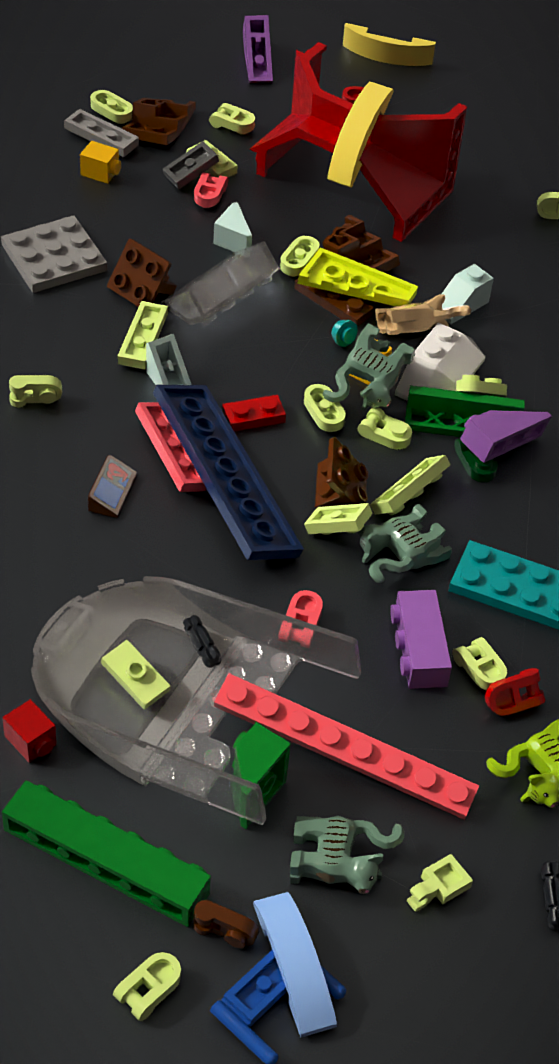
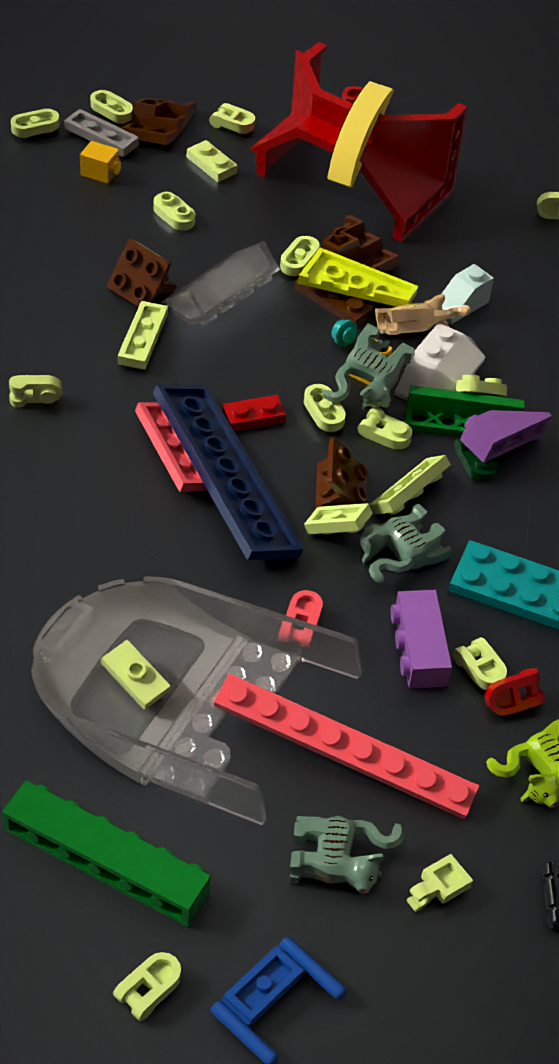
(30, 731): red brick -> none
(35, 123): none -> yellowish green plate
(53, 253): light grey plate -> none
(111, 487): slope -> none
(165, 362): light aqua slope -> none
(174, 211): none -> yellowish green plate
(190, 165): dark grey plate -> none
(202, 641): black axle -> none
(209, 190): coral plate -> none
(216, 919): reddish brown plate -> none
(232, 230): light aqua slope -> none
(257, 49): medium lavender slope -> none
(261, 759): green slope -> none
(297, 963): light blue slope -> none
(386, 49): light yellow slope -> none

